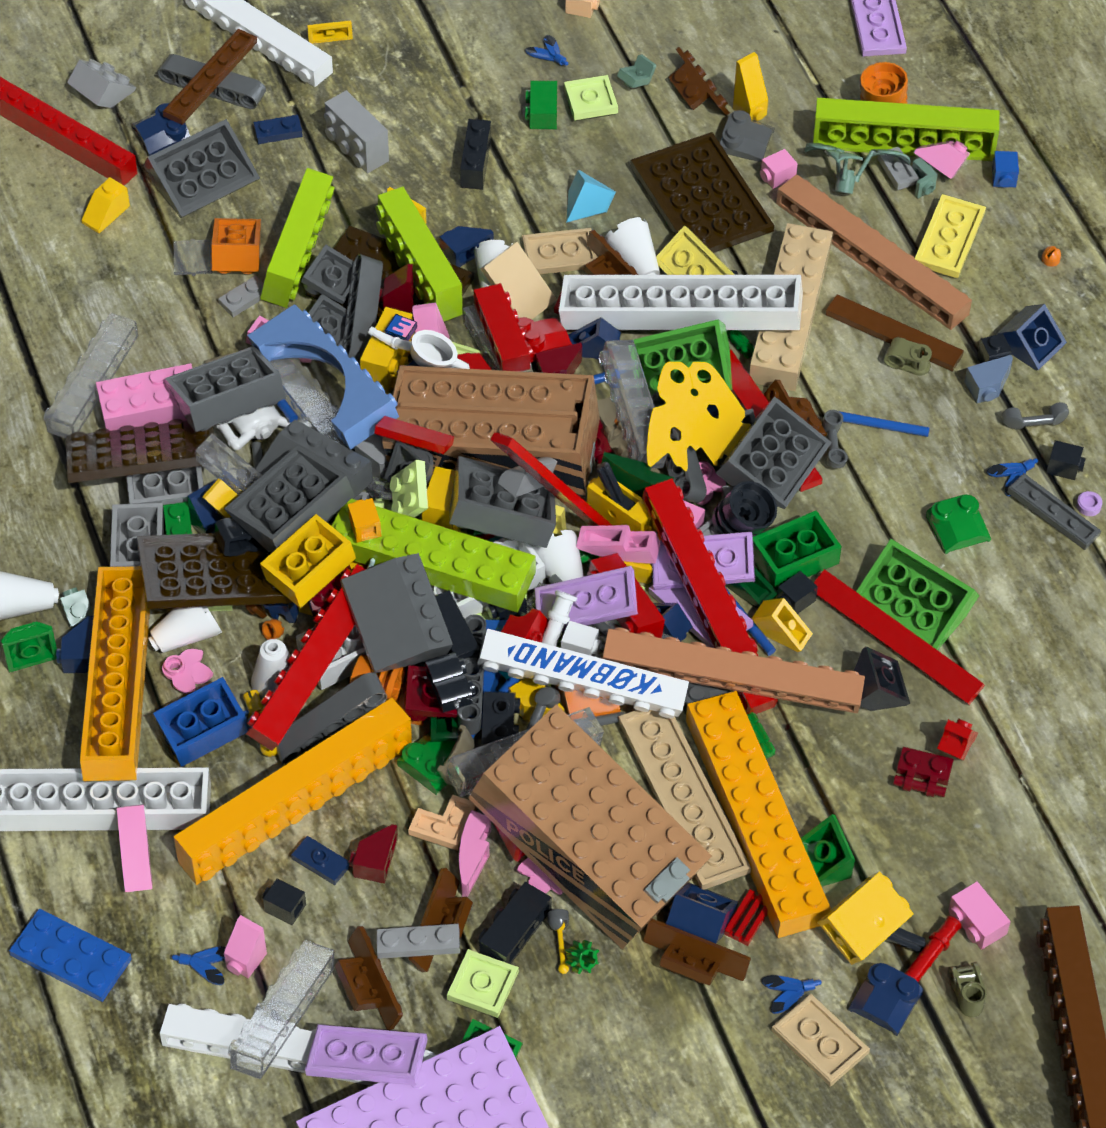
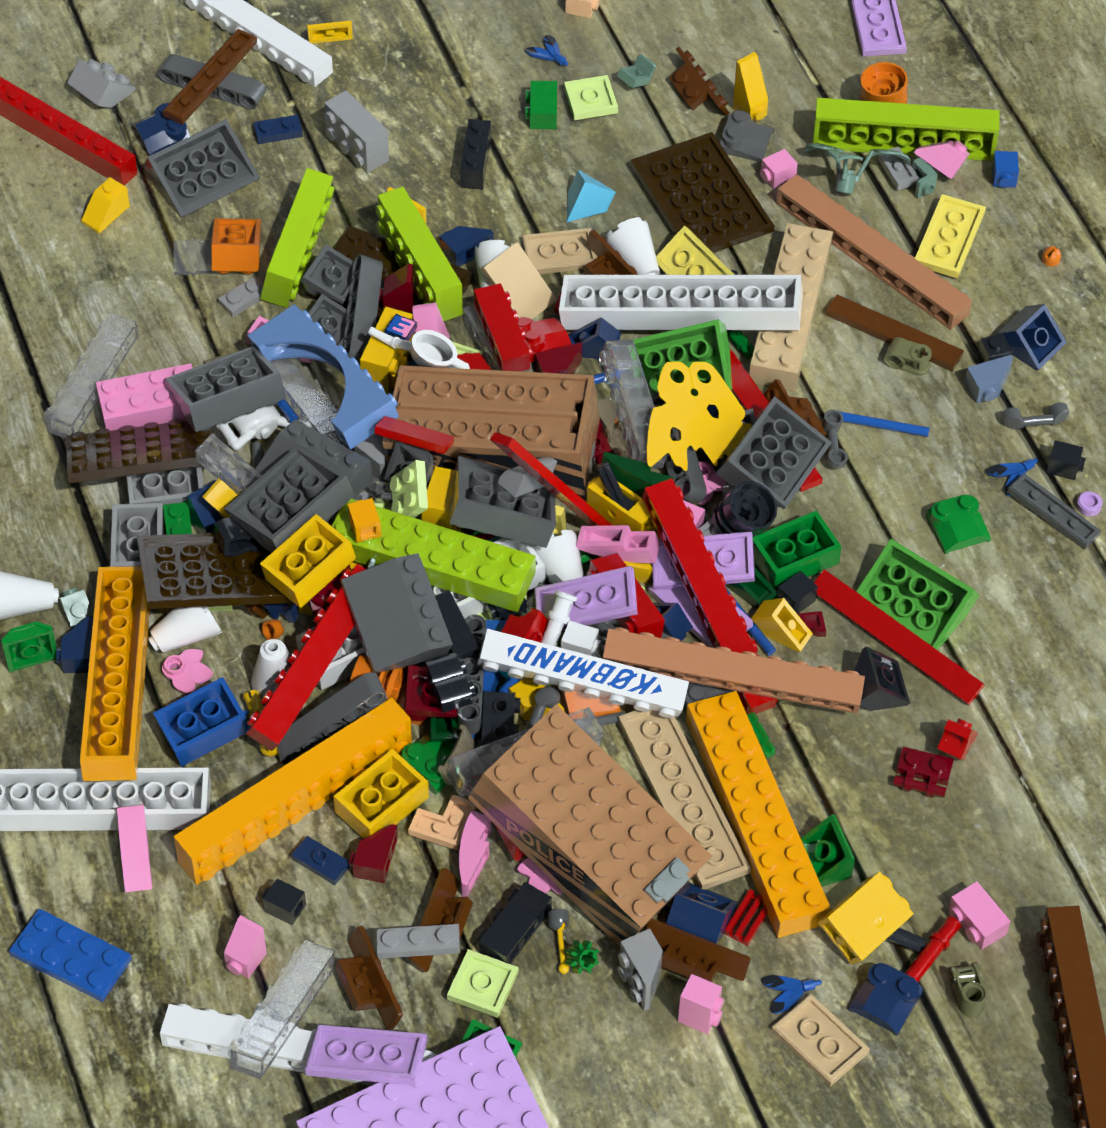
(202, 962): blue piece -> none
(381, 795): none -> yellow brick
(641, 966): none -> light grey slope
(700, 1004): none -> bright pink brick
(814, 622): none -> dark red tile

